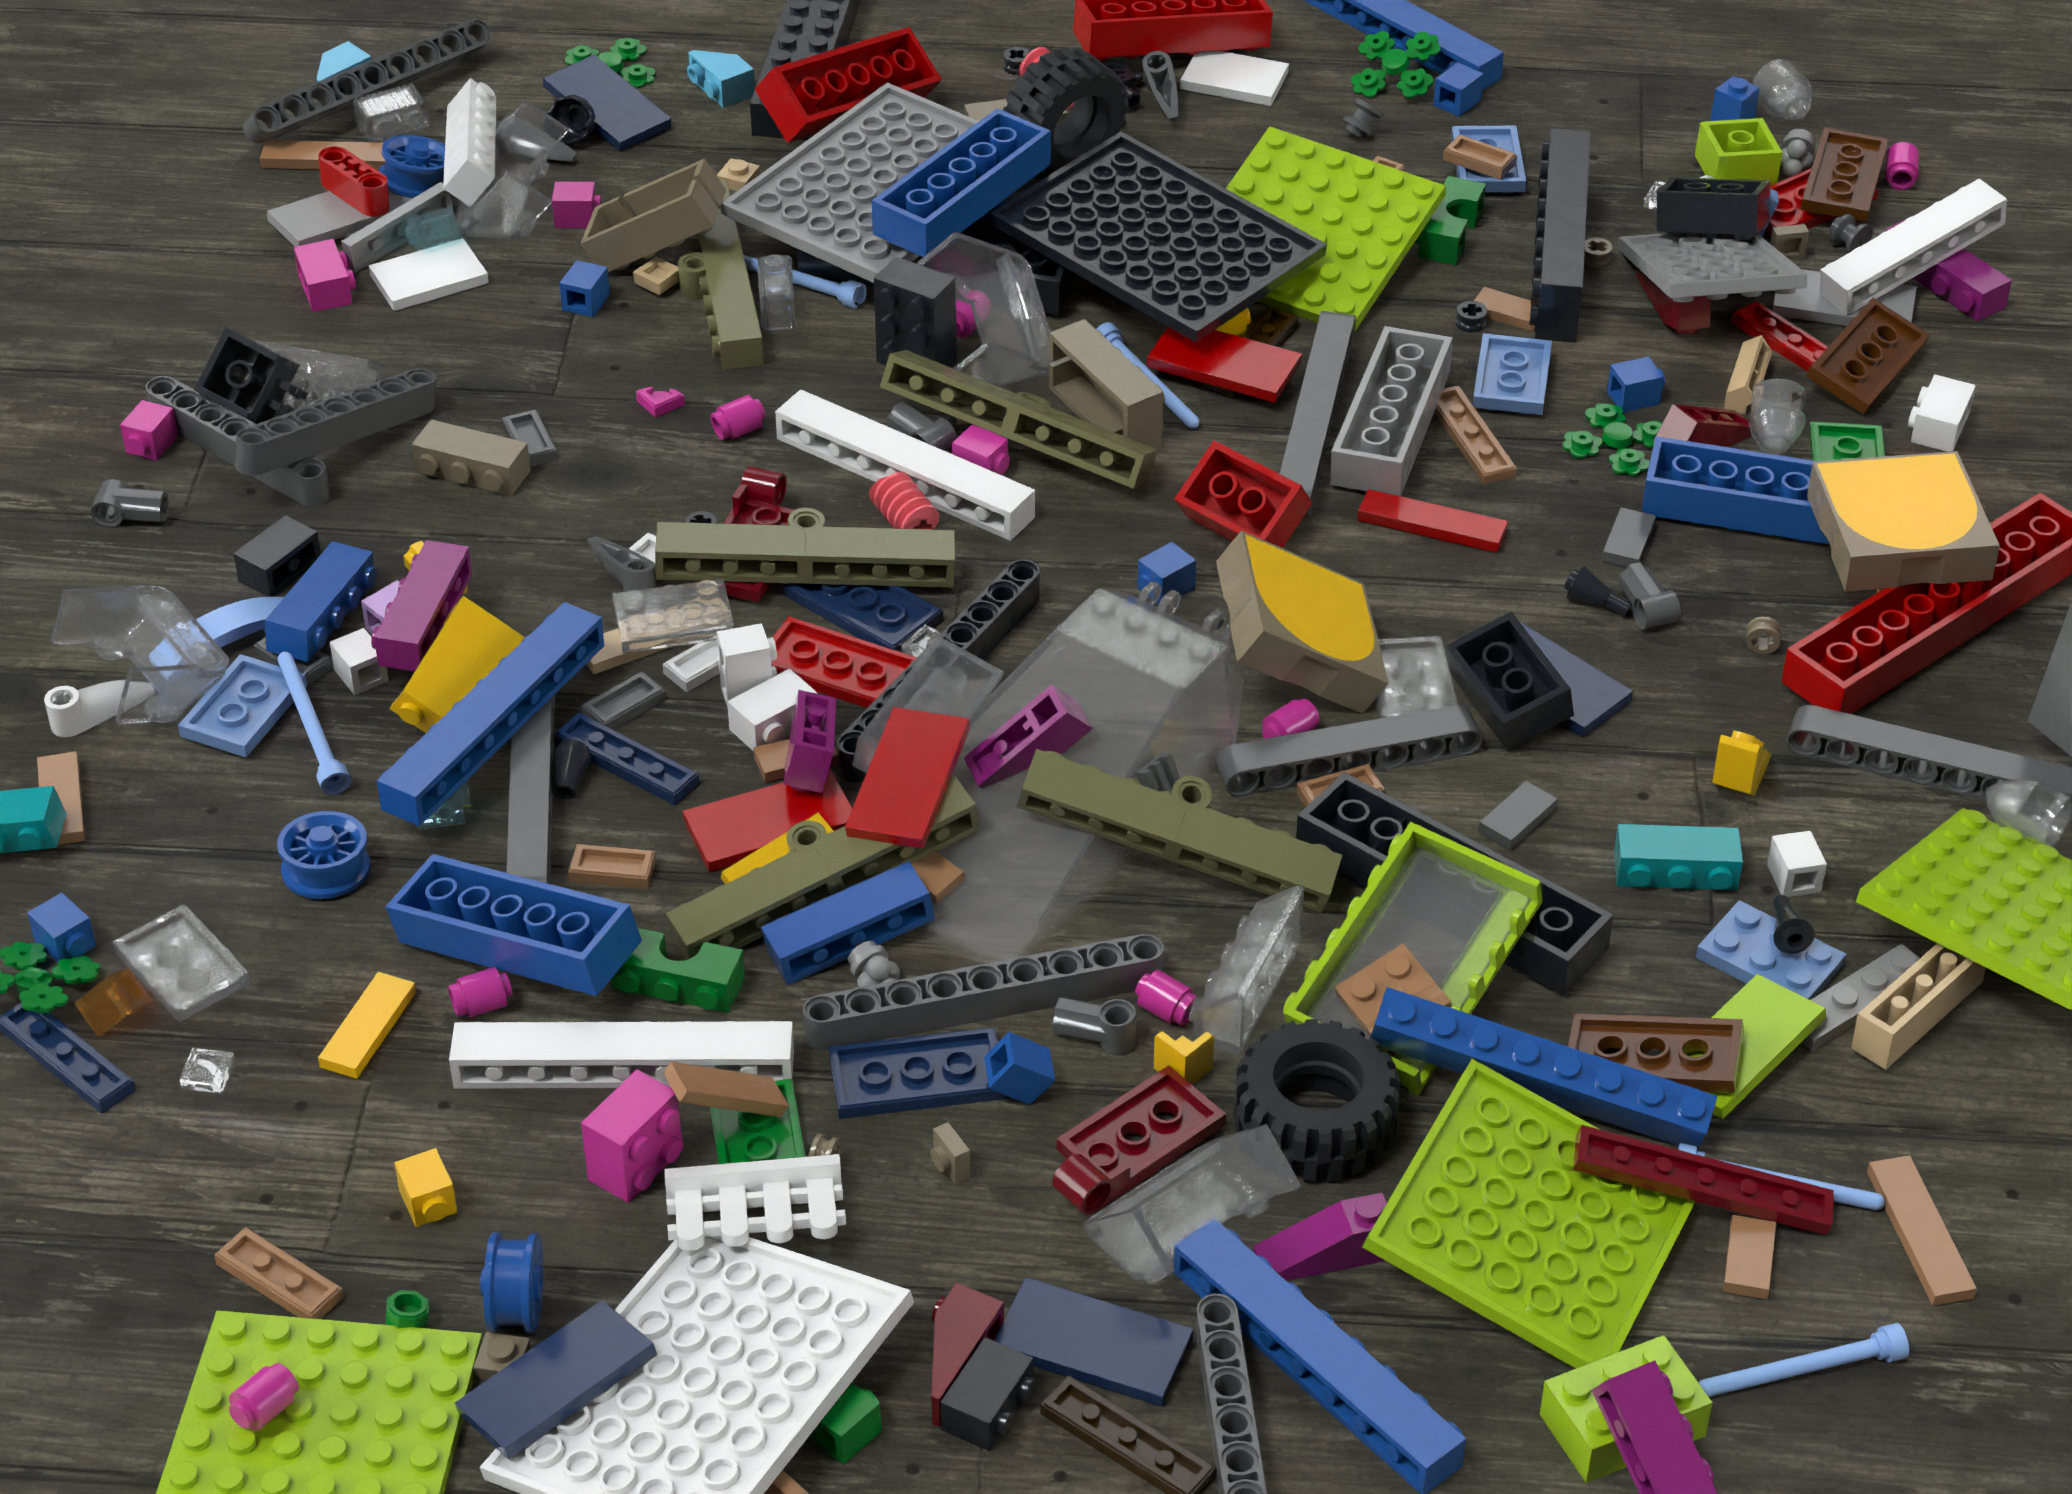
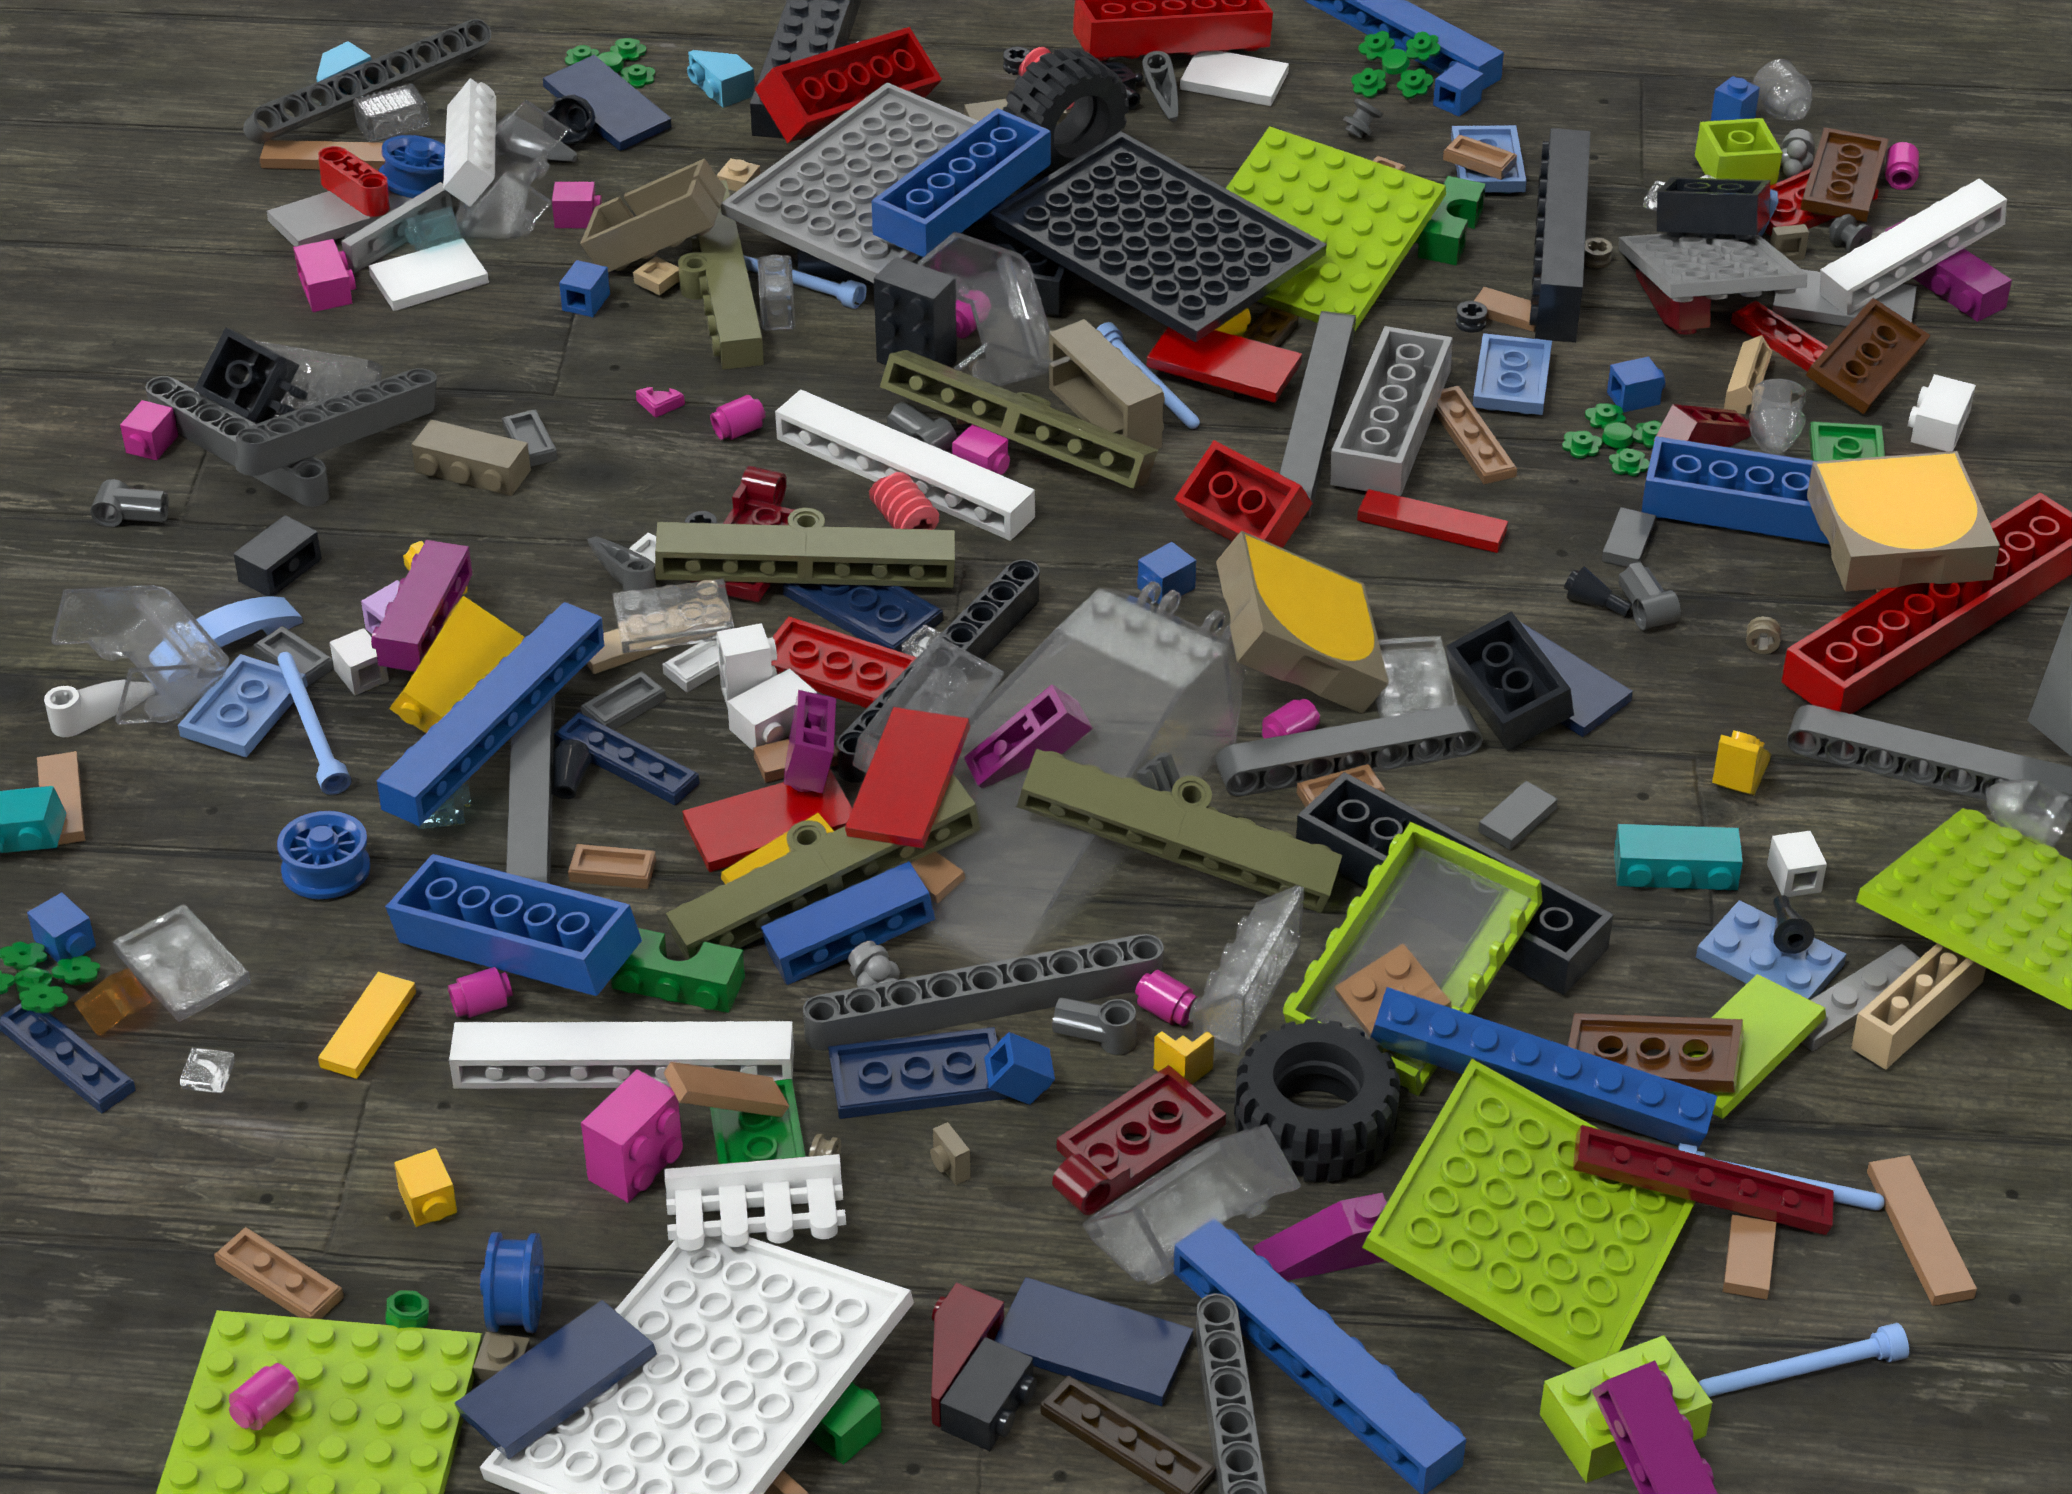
(320, 601): blue brick -> none

